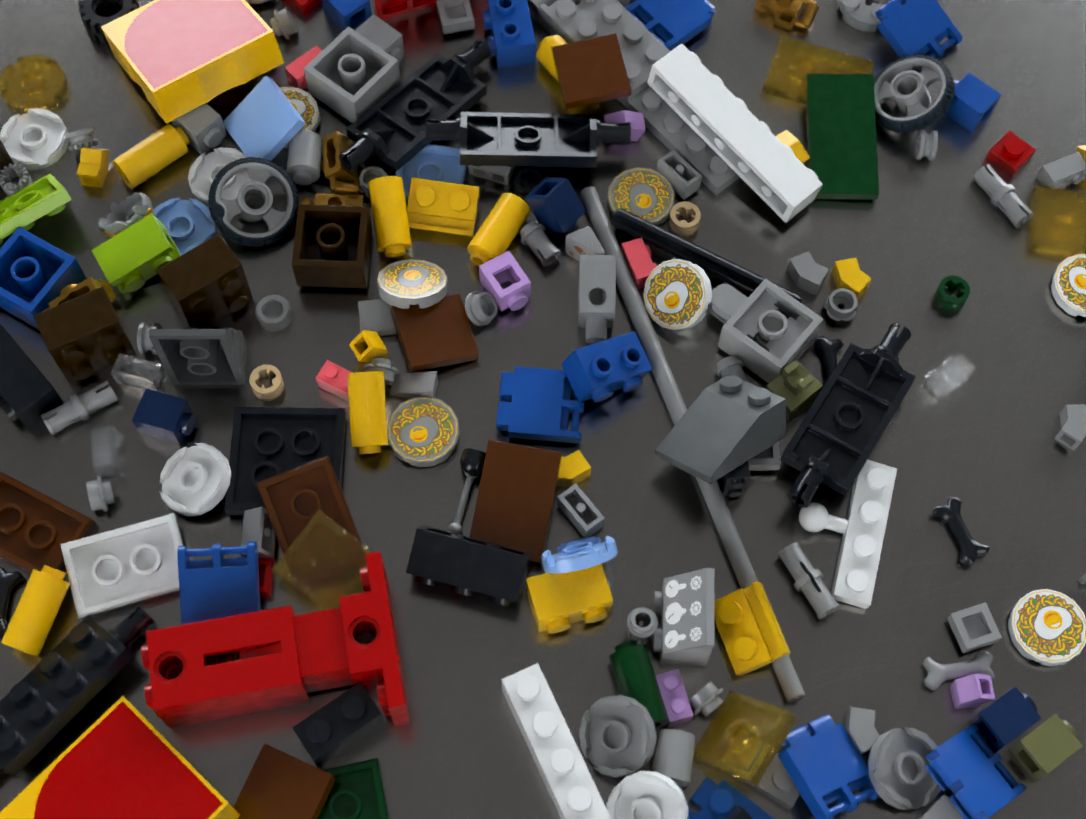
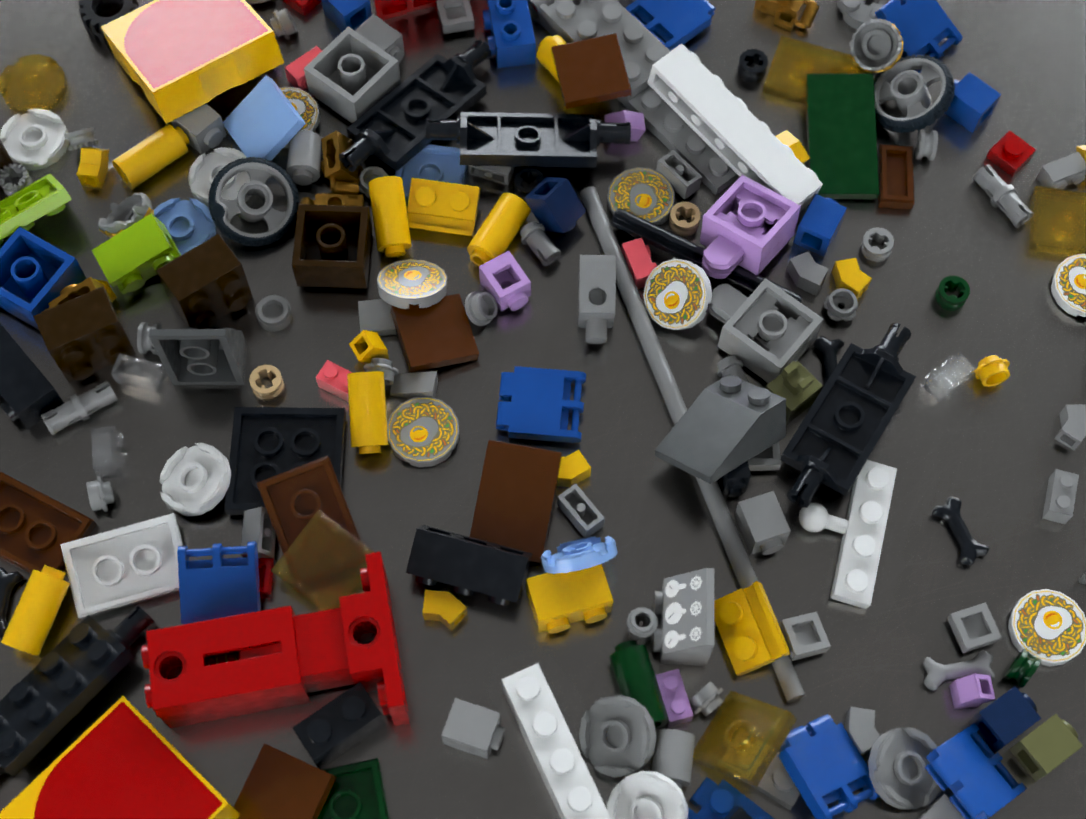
(164, 417): dark blue brick -> none
(443, 607): none -> yellow piece
(472, 466): hinge -> none
(473, 729): none -> light grey brick
(583, 243): light grey slope -> none
(606, 367): blue brick -> none
(746, 228): none -> lavender brick
(758, 71): none -> black bush
(762, 523): none -> light grey brick
(804, 636): none -> light grey plate
(808, 580): light grey pin -> none
(820, 224): none -> blue brick
(876, 46): none -> light grey hair
(880, 235): none -> light grey bush
(895, 177): none -> reddish brown tile
(992, 370): none -> yellow plate
(1022, 668): none -> dark green bush
(1060, 496): none -> light grey piece

